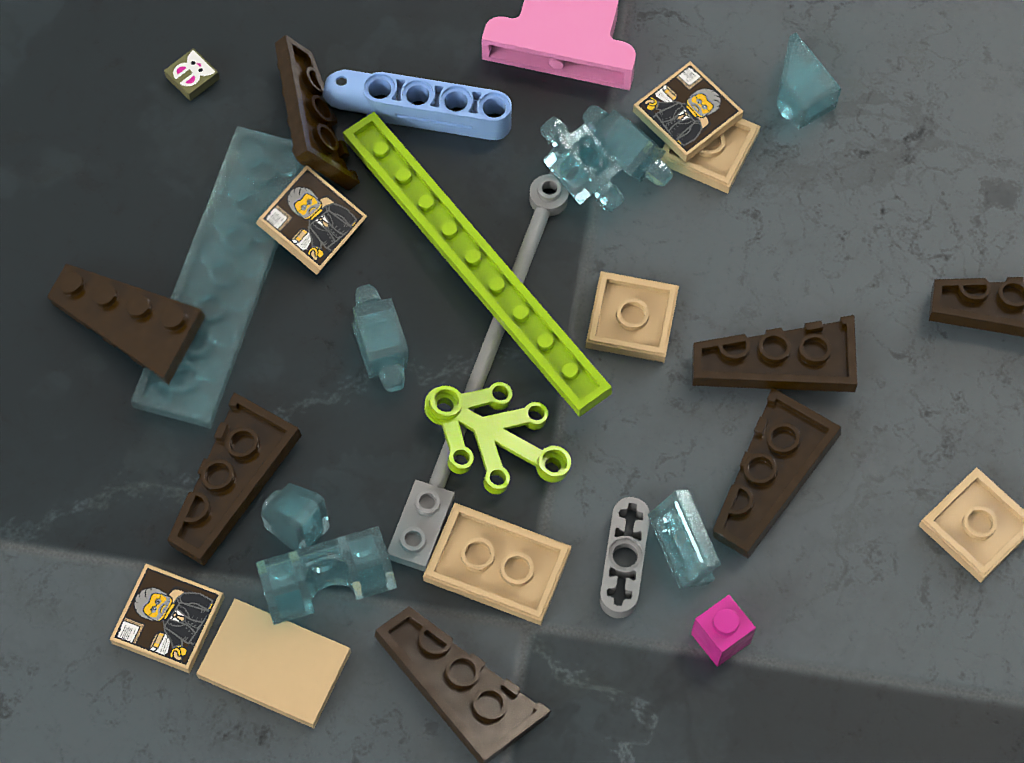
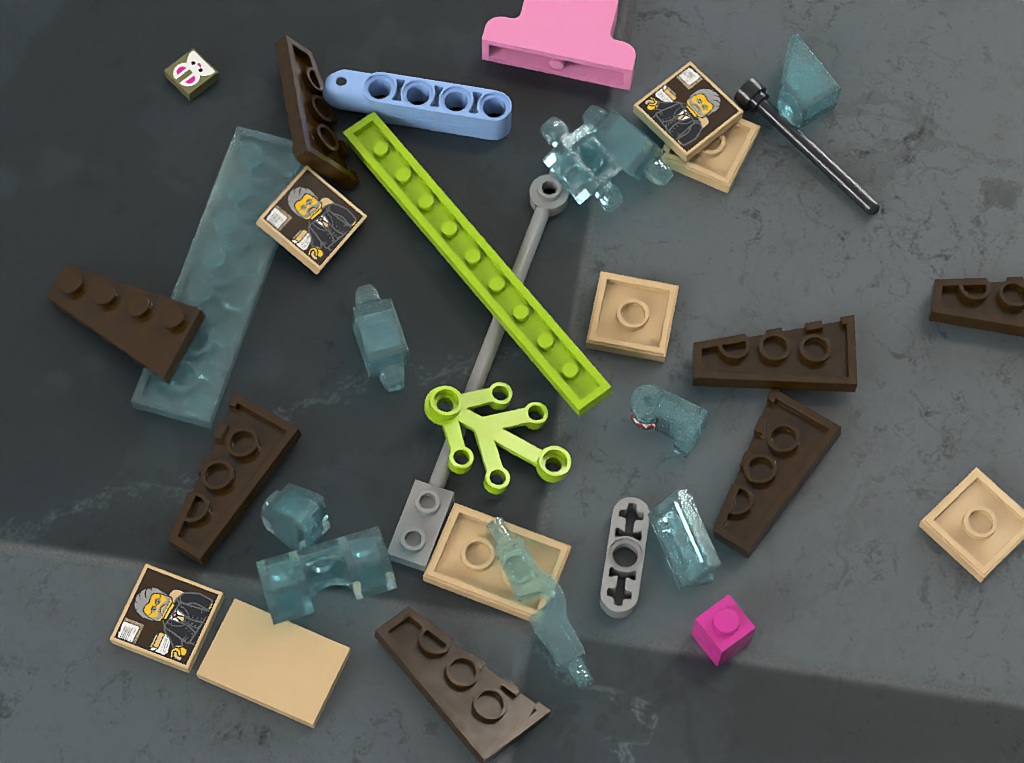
(550, 621): none -> clear light blue piece
(669, 415): none -> clear light blue leg
(754, 97): none -> black piece

